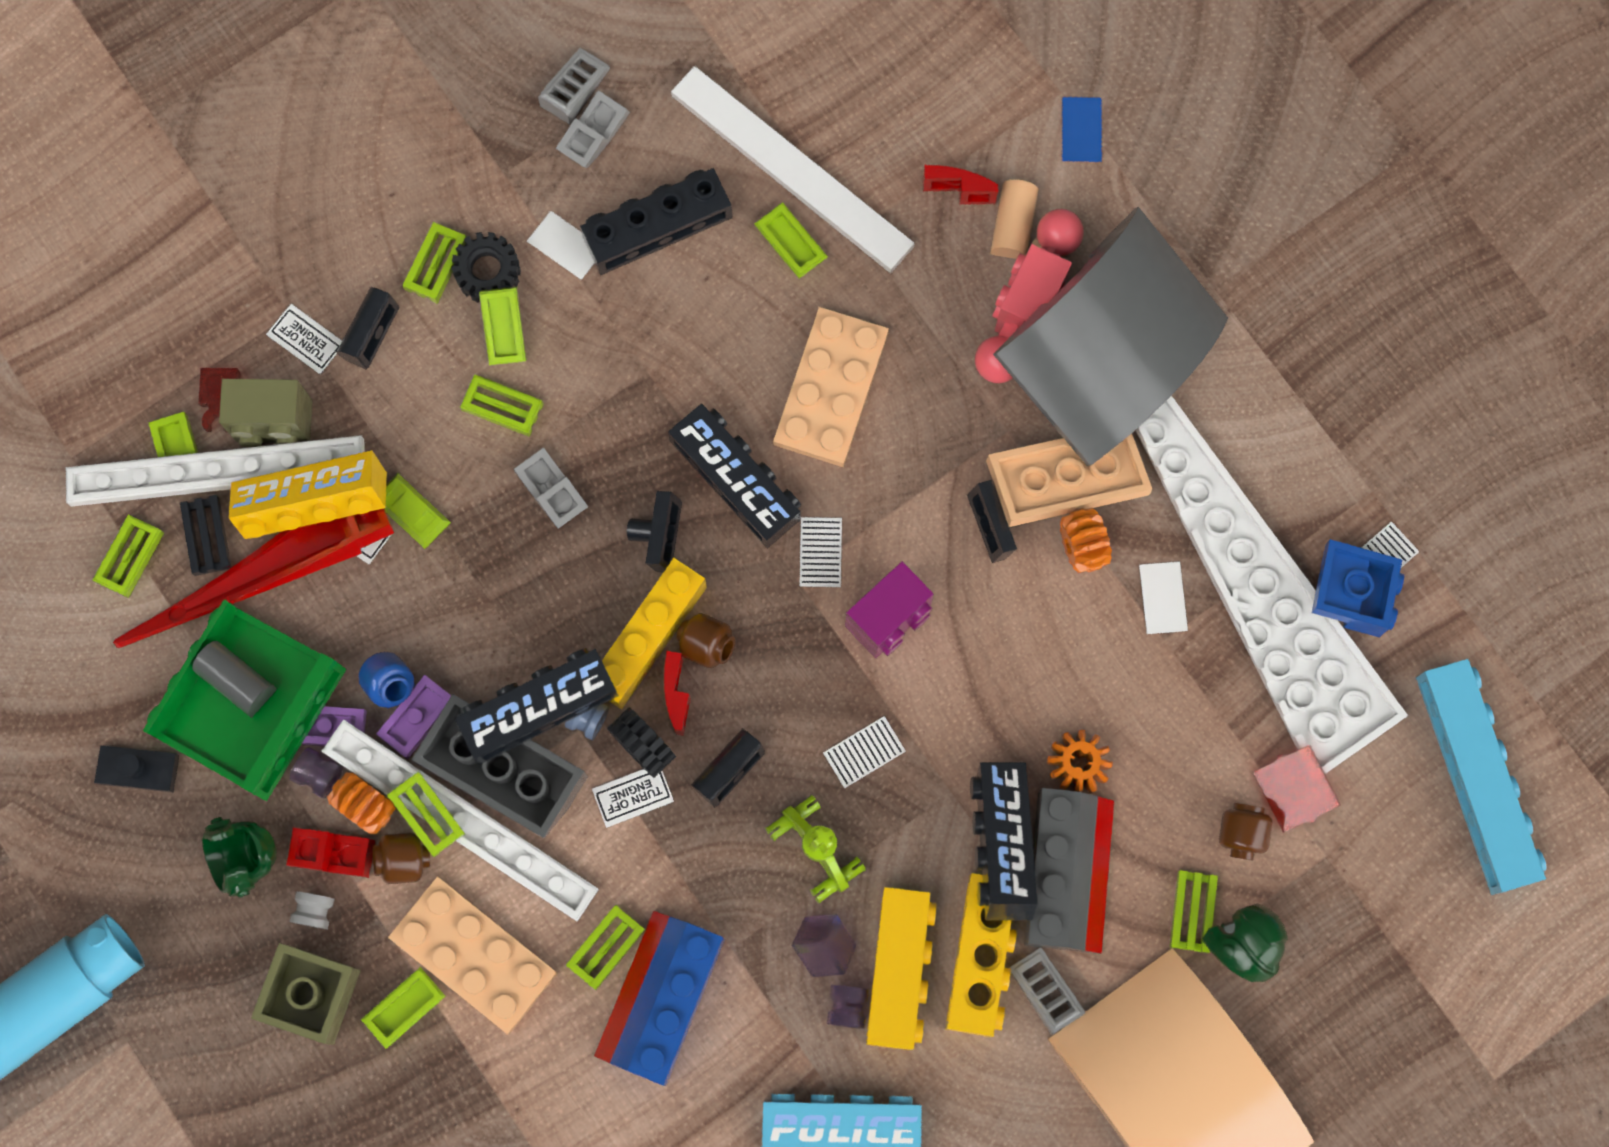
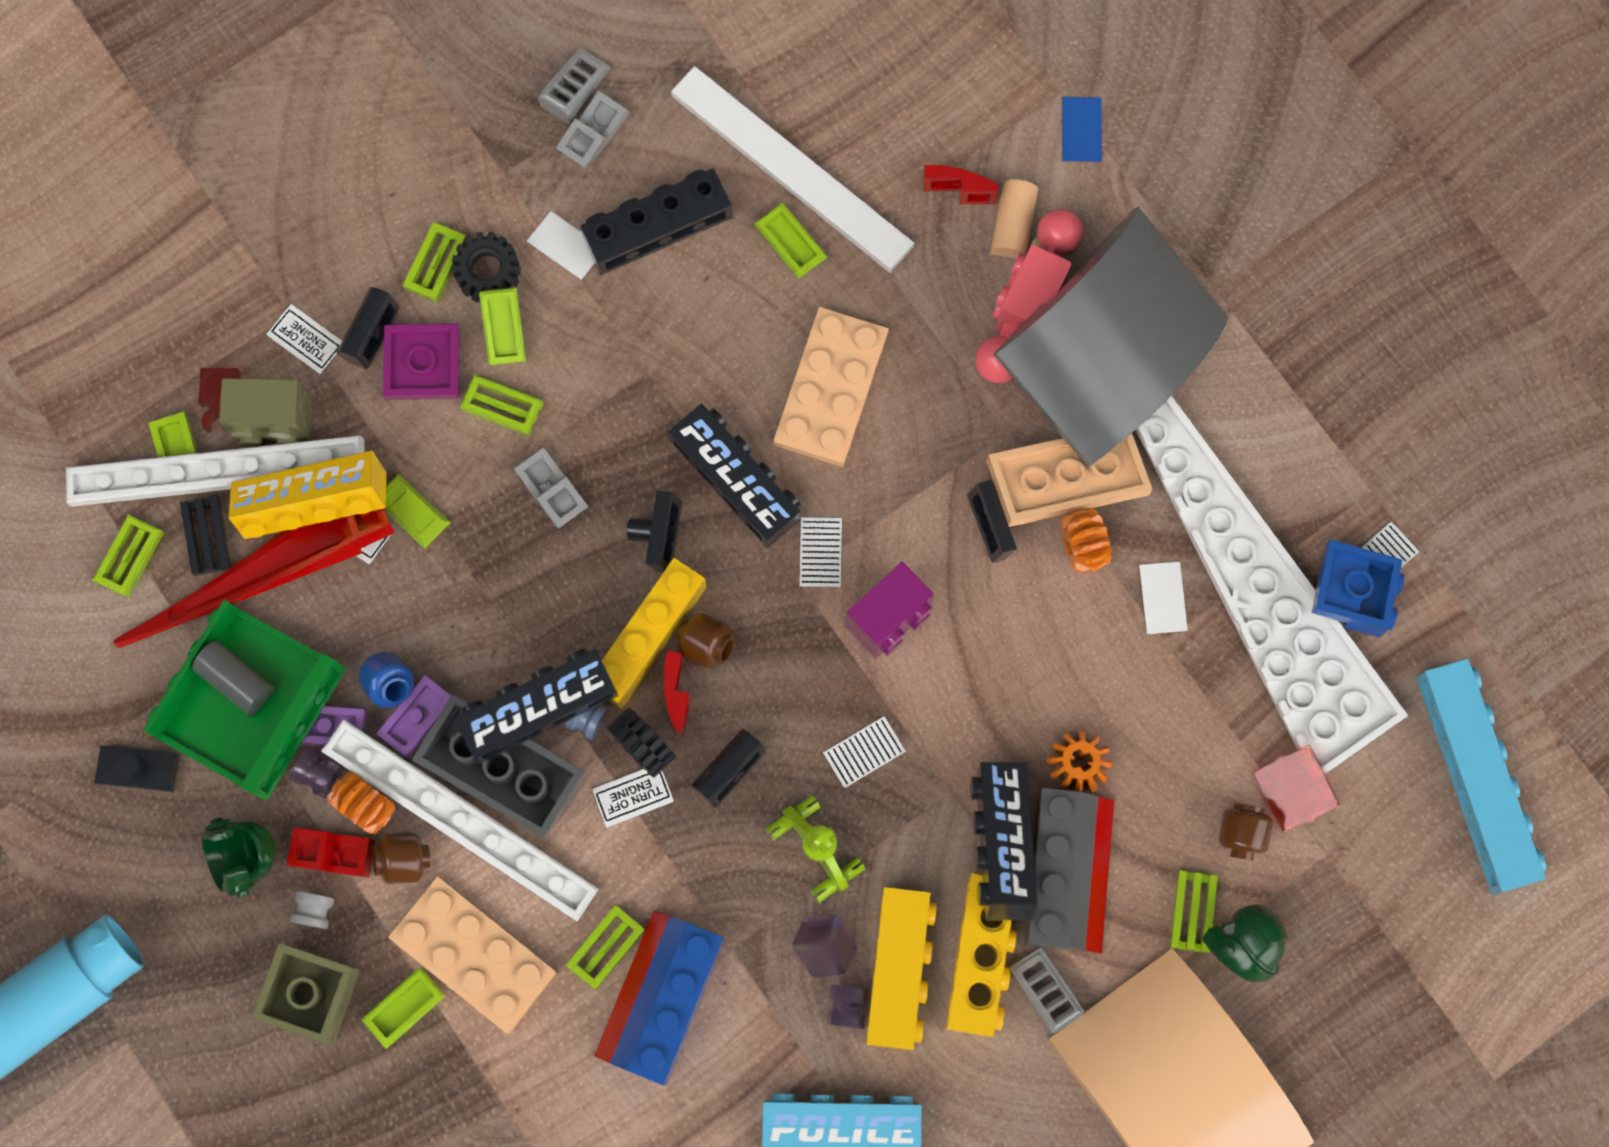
(421, 361): none -> magenta plate
(446, 840): lime tile -> none

